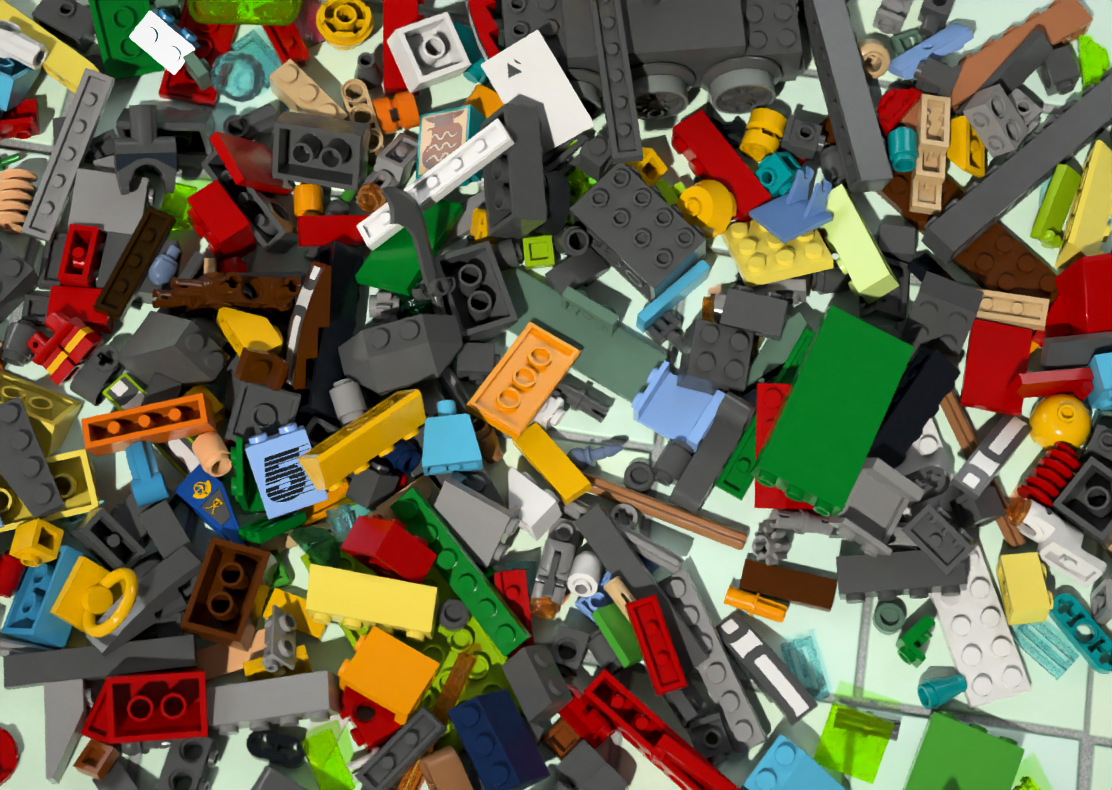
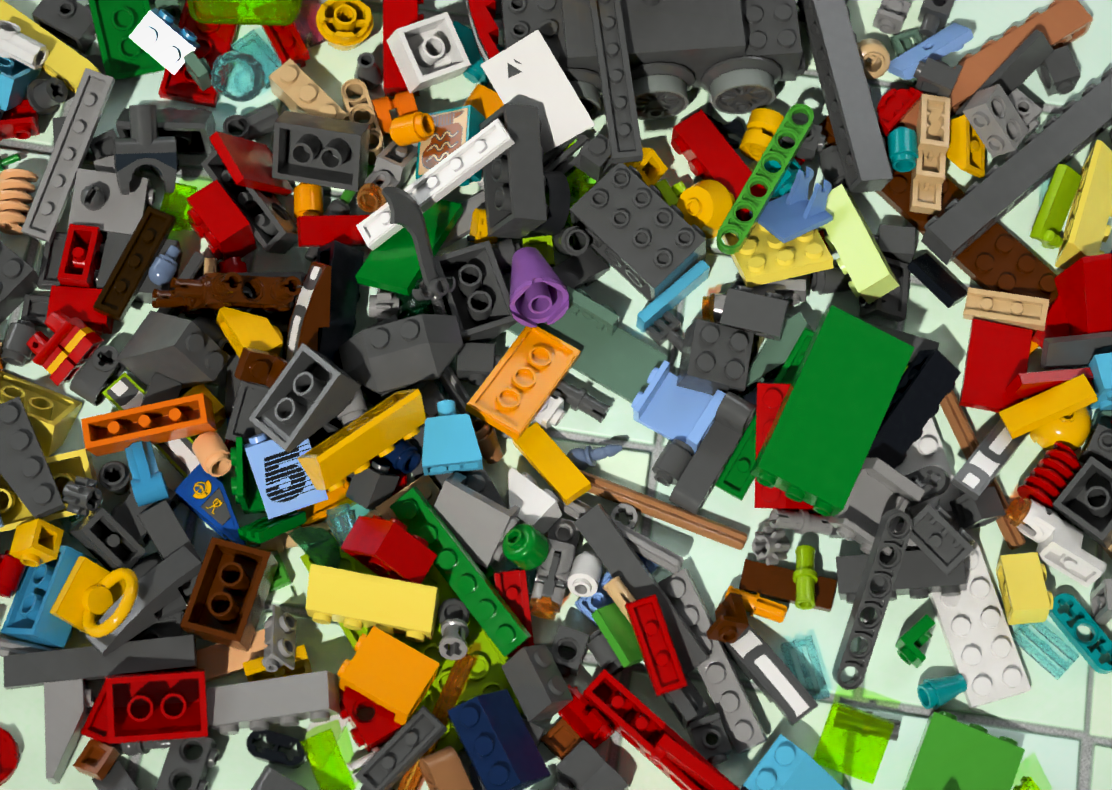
(46, 95): none -> dark grey piece
(82, 495): none -> dark grey gear
(98, 199): none -> dark grey hinge
(115, 477): none -> dark grey cone
(297, 608): yellow tile -> none
(303, 398): none -> dark grey slope
(412, 128): none -> light orange brick
(457, 642): none -> light grey bush
(525, 546): none -> green head
(535, 290): none -> medium lavender cone
(639, 477): dark grey tile -> none
(730, 620): none -> reddish brown bracket
(761, 176): none -> bright green beam
(805, 577): none -> lime pin
(877, 600): none -> dark grey beam
(888, 618): sand green tile -> none
(942, 314): dark grey brick -> none
(1048, 406): none -> yellow tile
(1092, 61): clear neon green tile -> none

